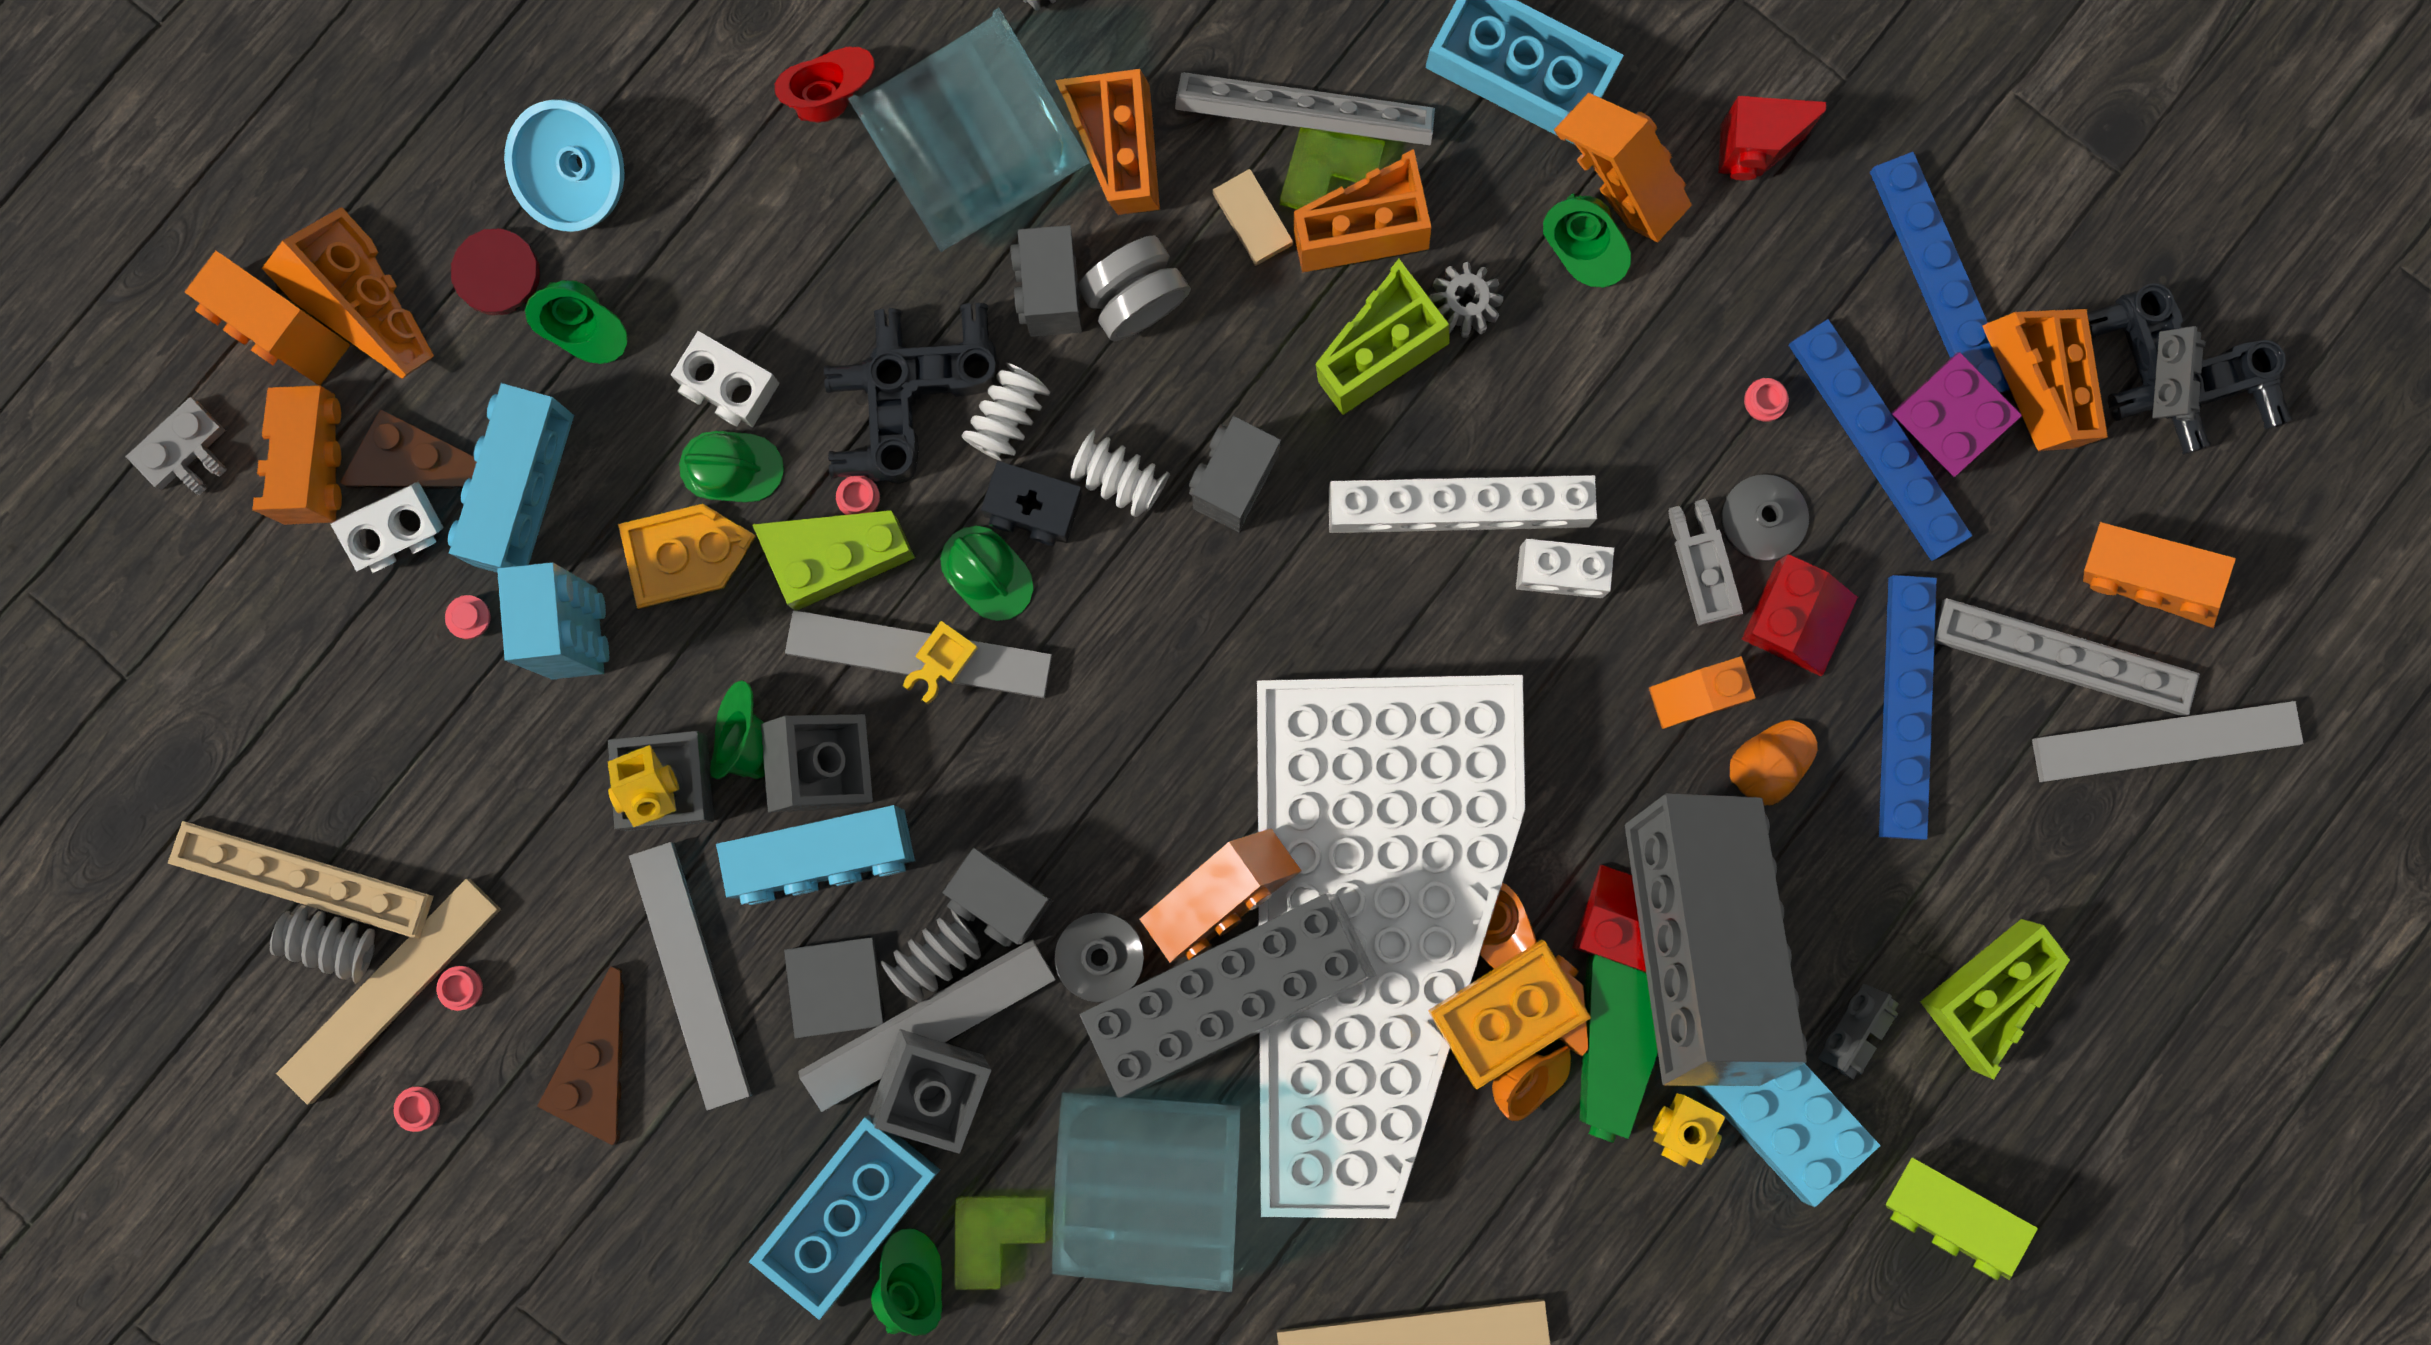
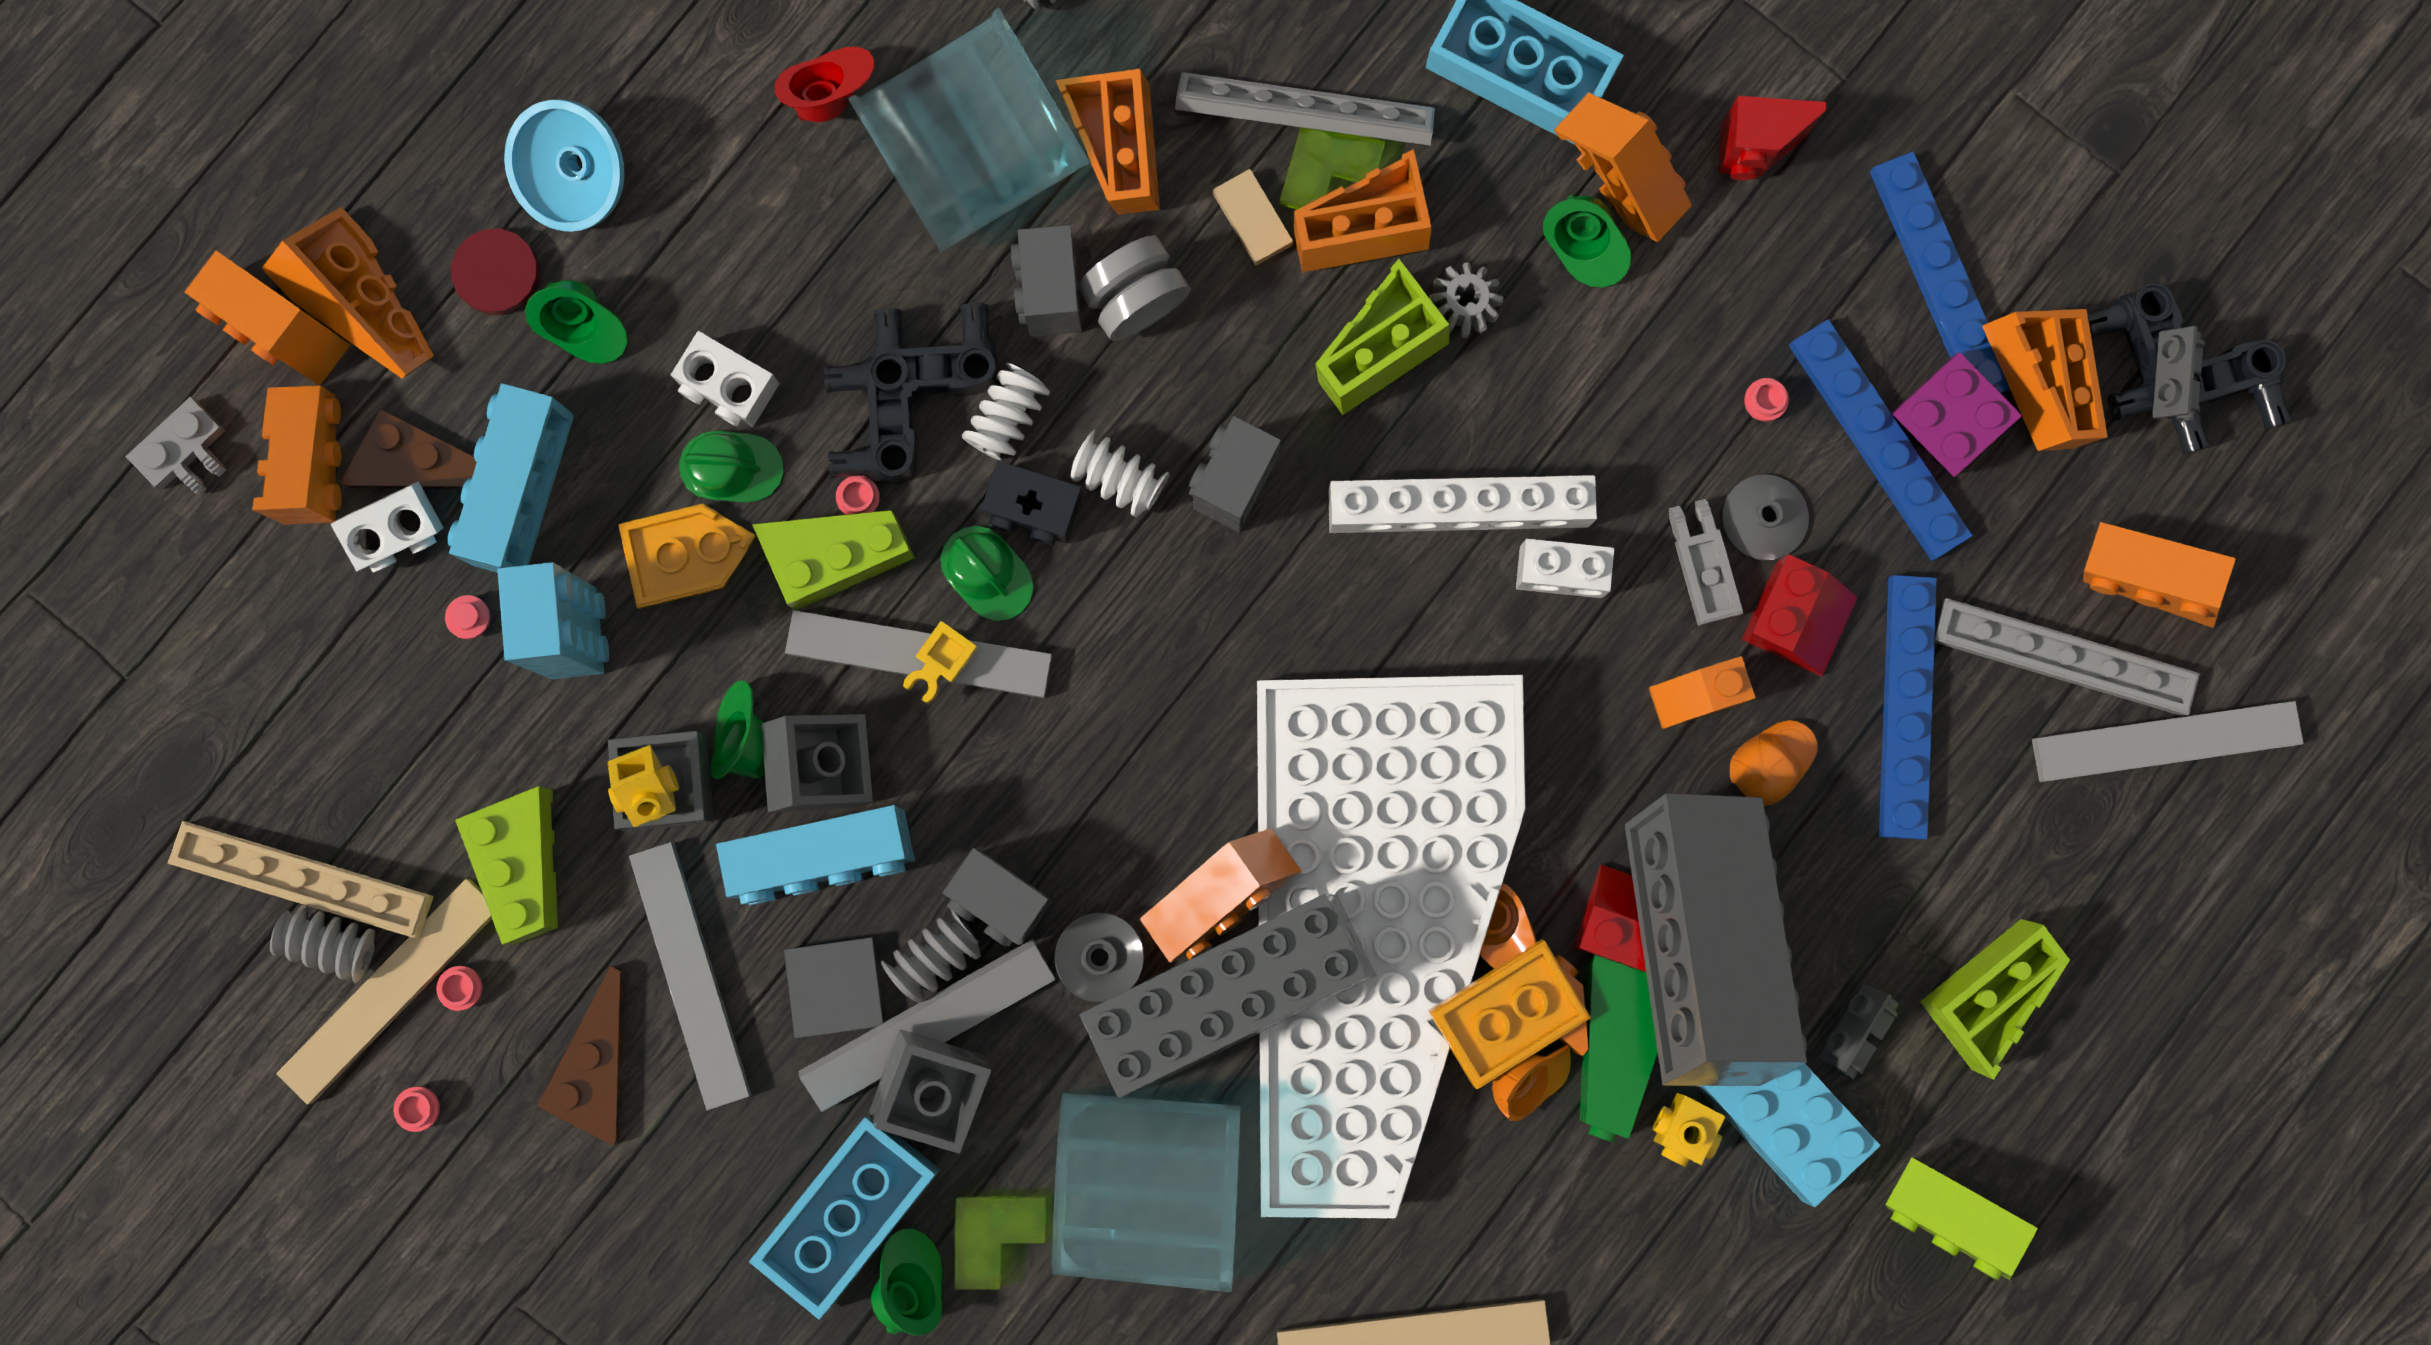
(514, 863): none -> lime wedge

